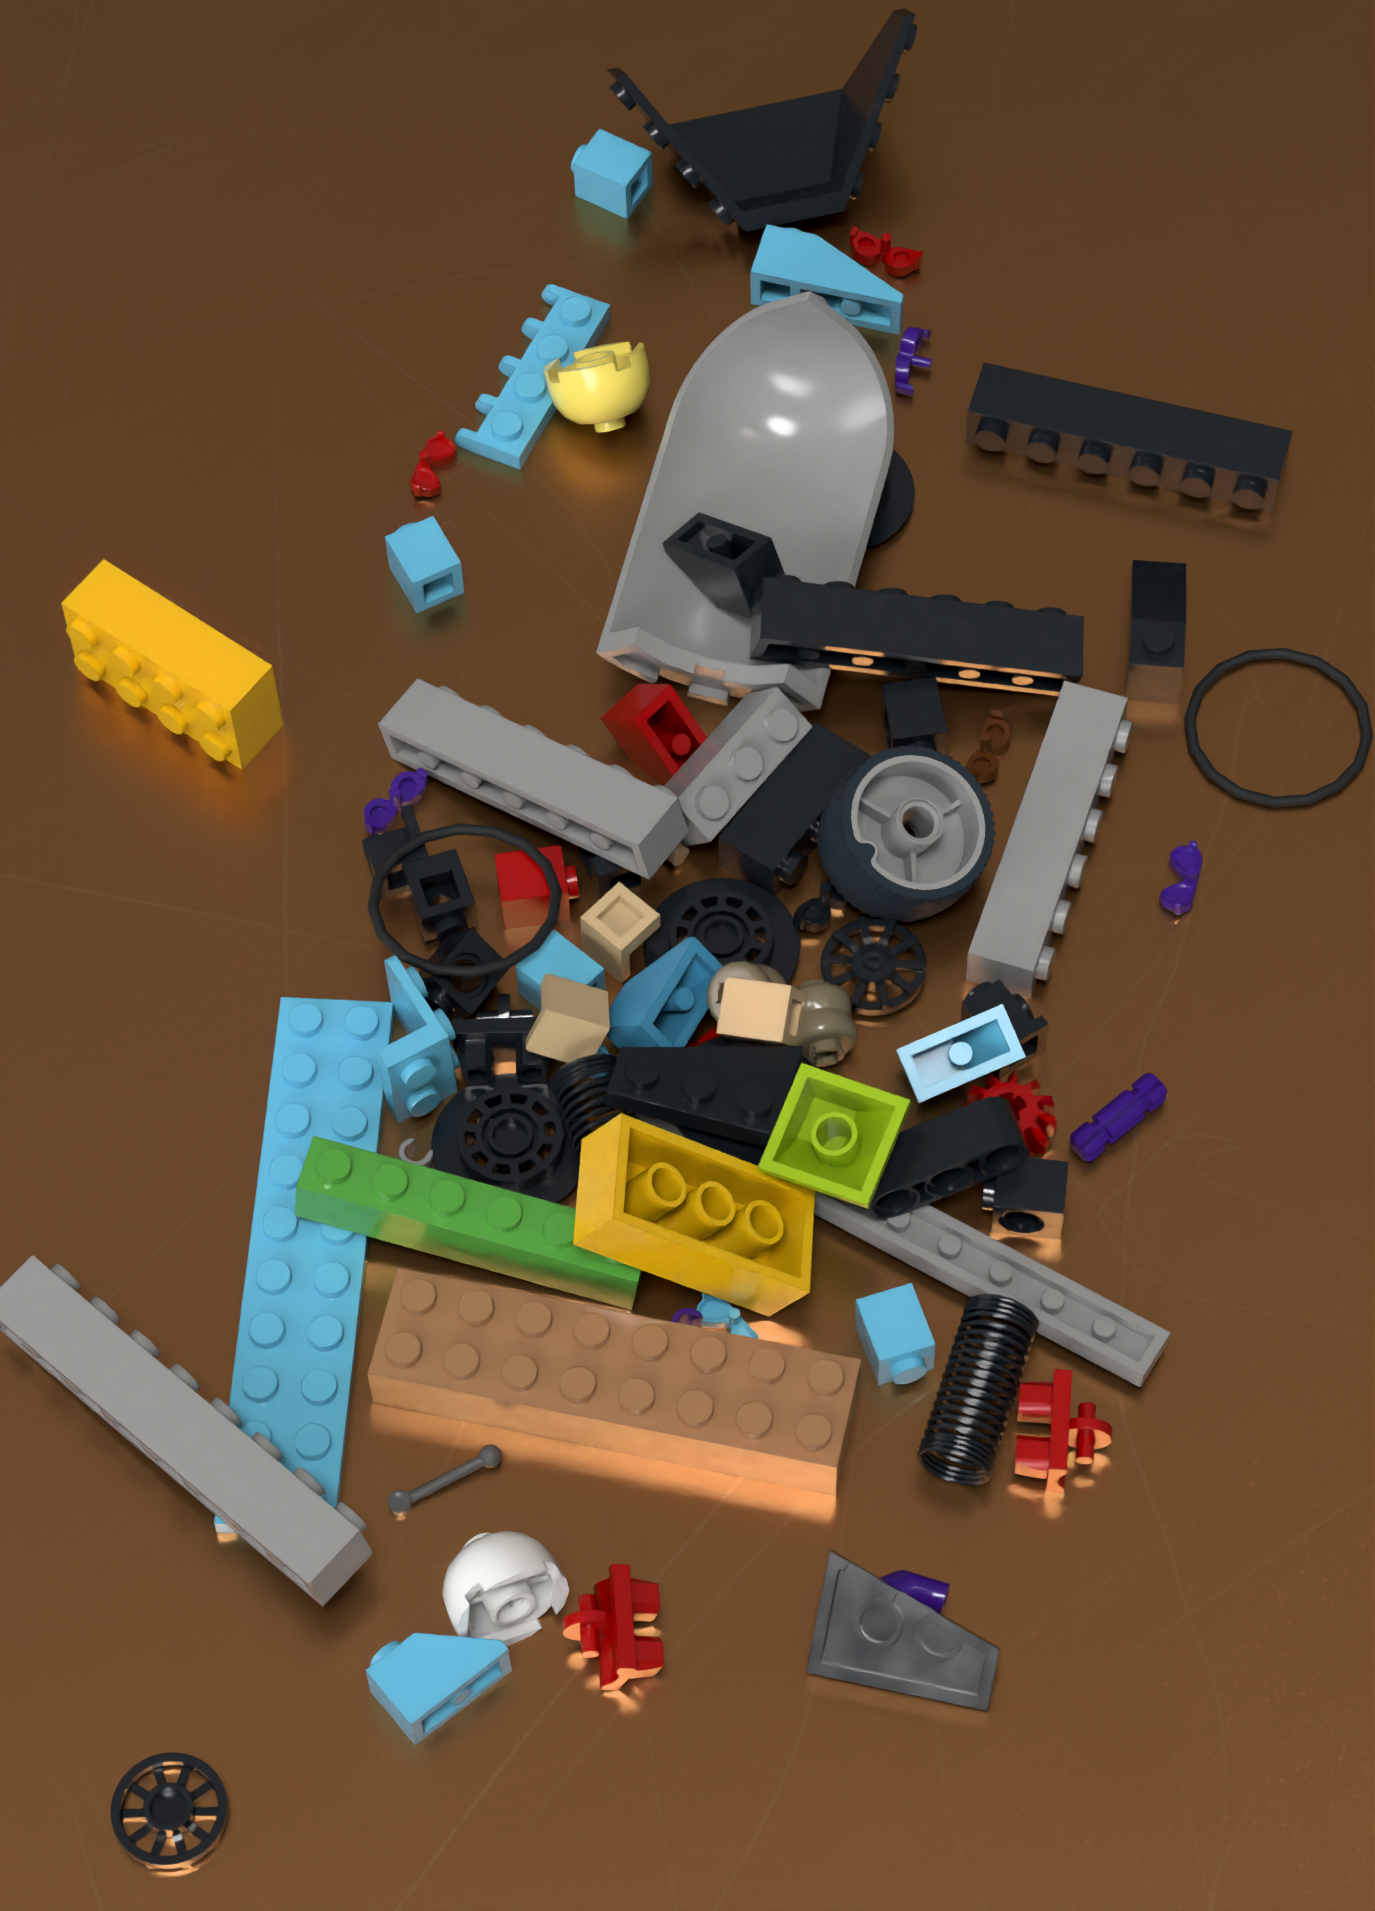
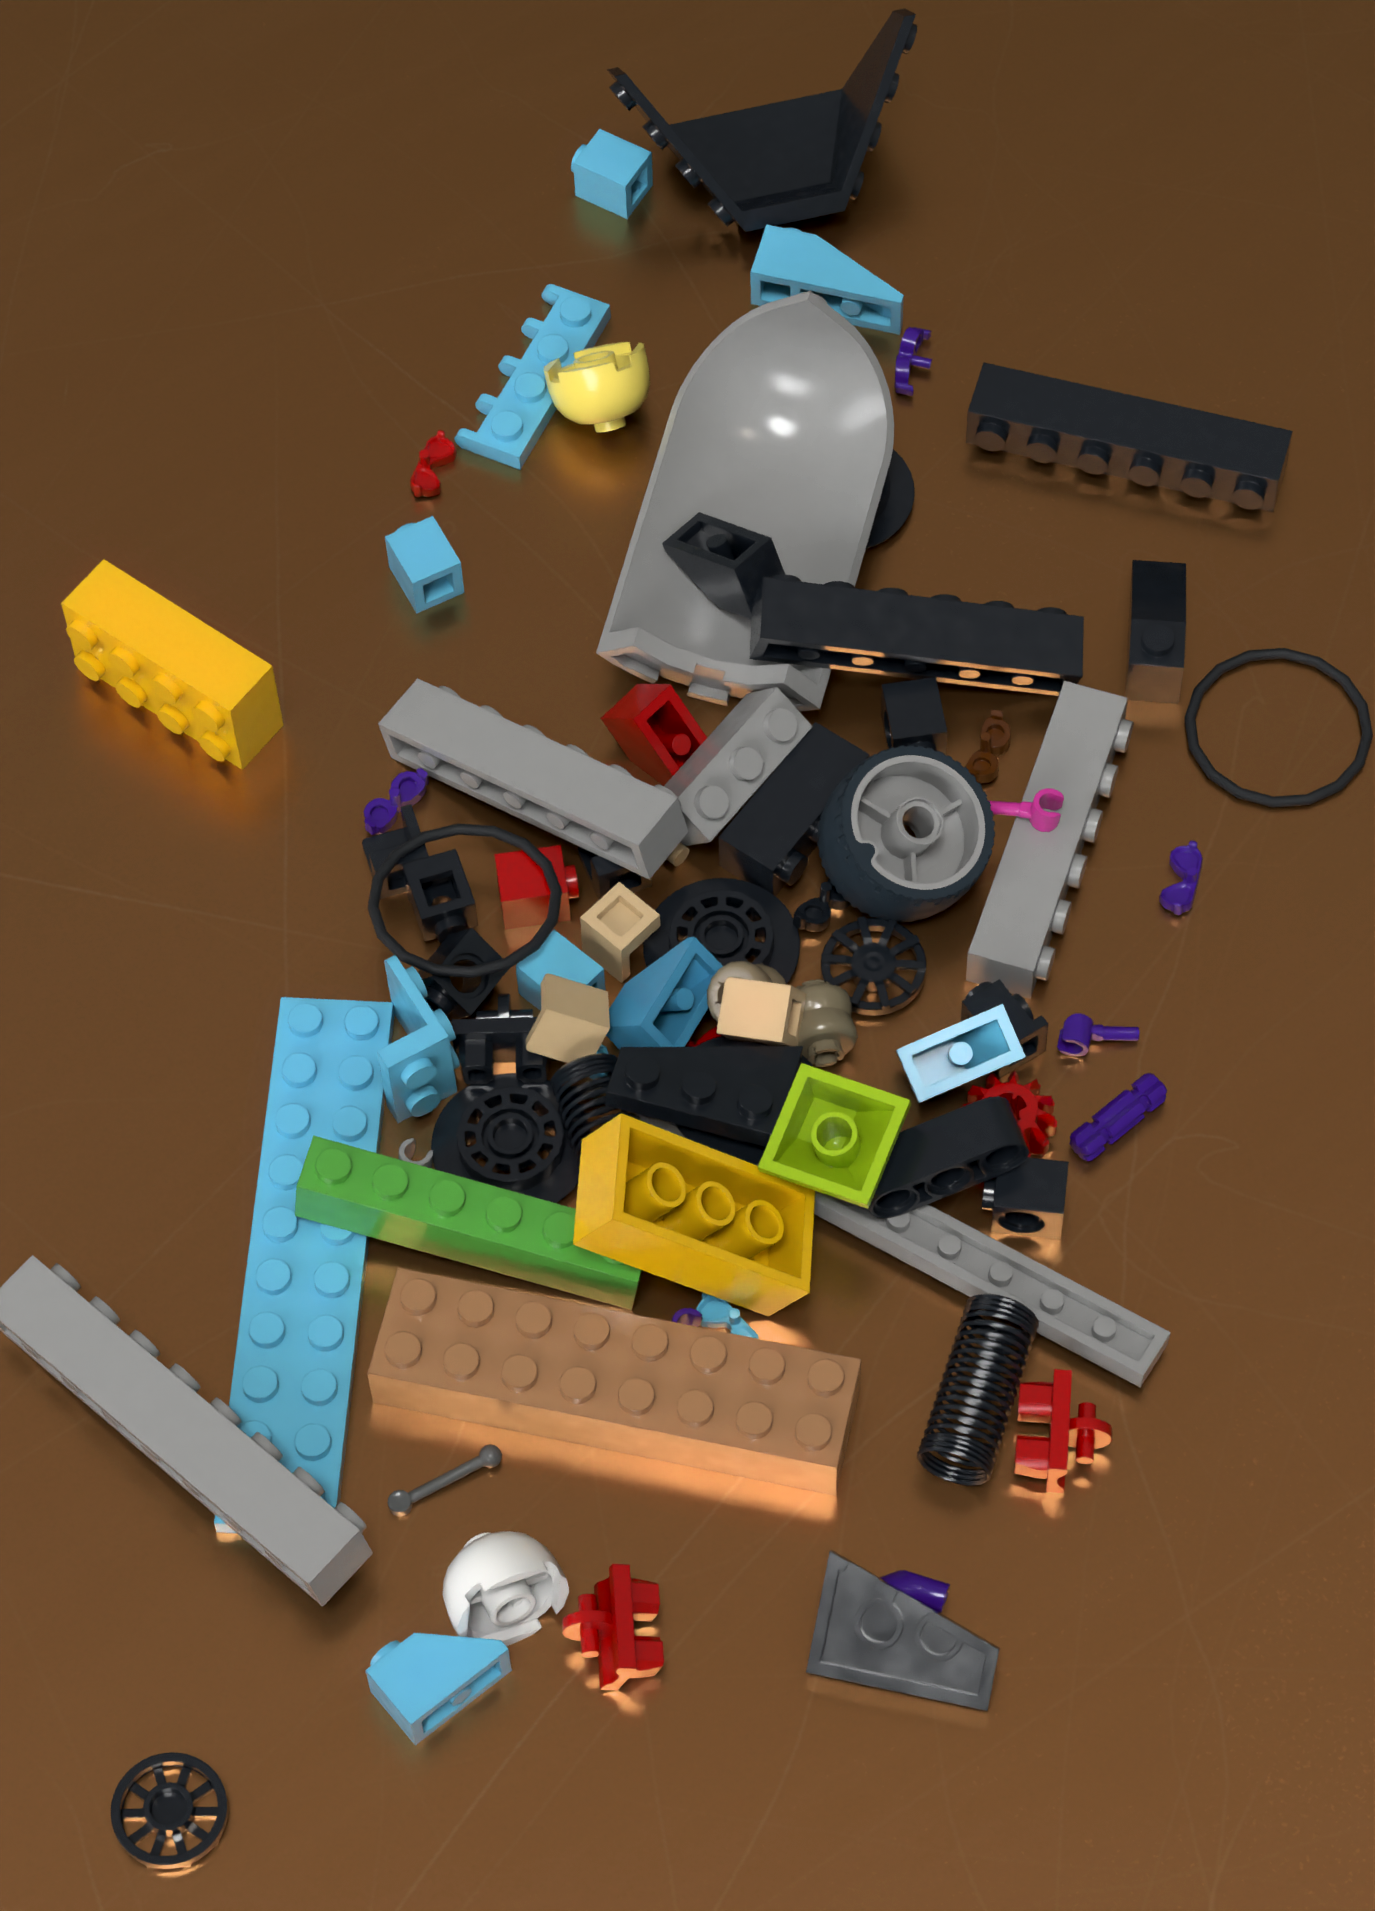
(870, 250): red piece -> none
(895, 1335): medium azure brick -> none
(1039, 819): none -> dark pink hand
(1080, 1030): none -> dark purple hand

